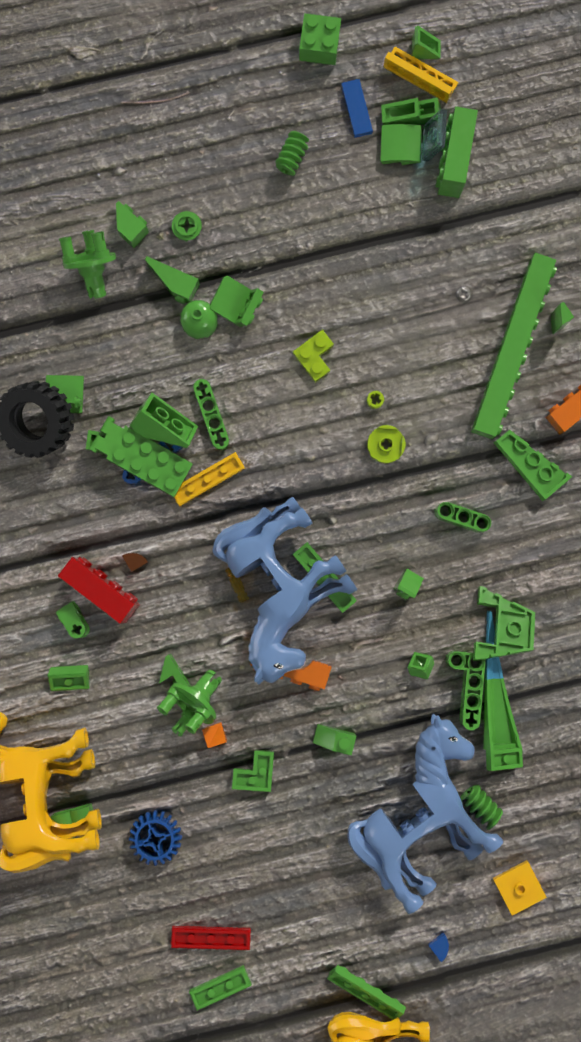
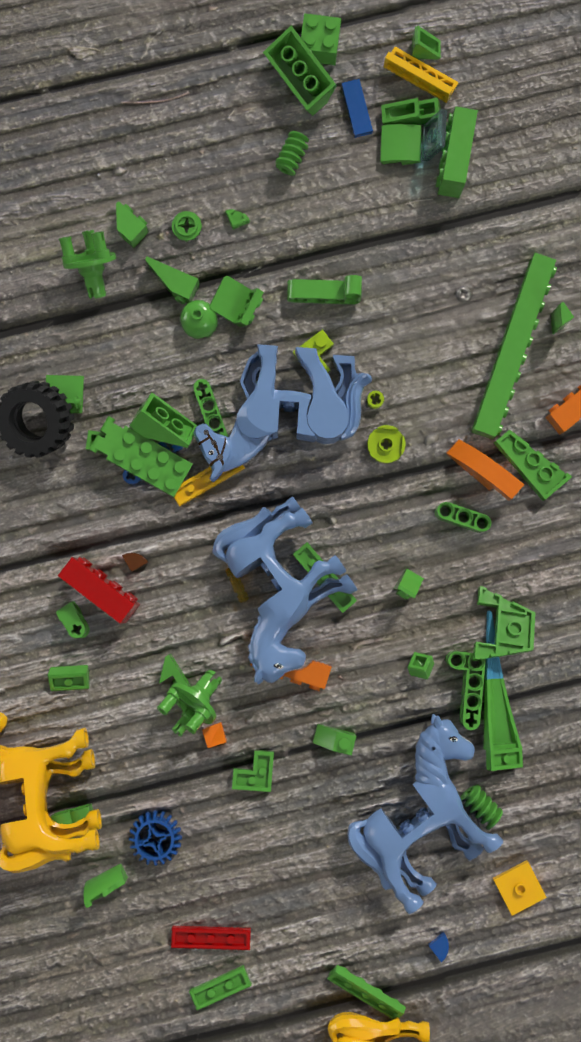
(104, 884): none -> bright green slope
(236, 218): none -> bright green tile
(301, 70): none -> bright green slope
(322, 417): none -> medium blue animal
(325, 291): none -> bright green beam
(485, 469): none -> orange slope

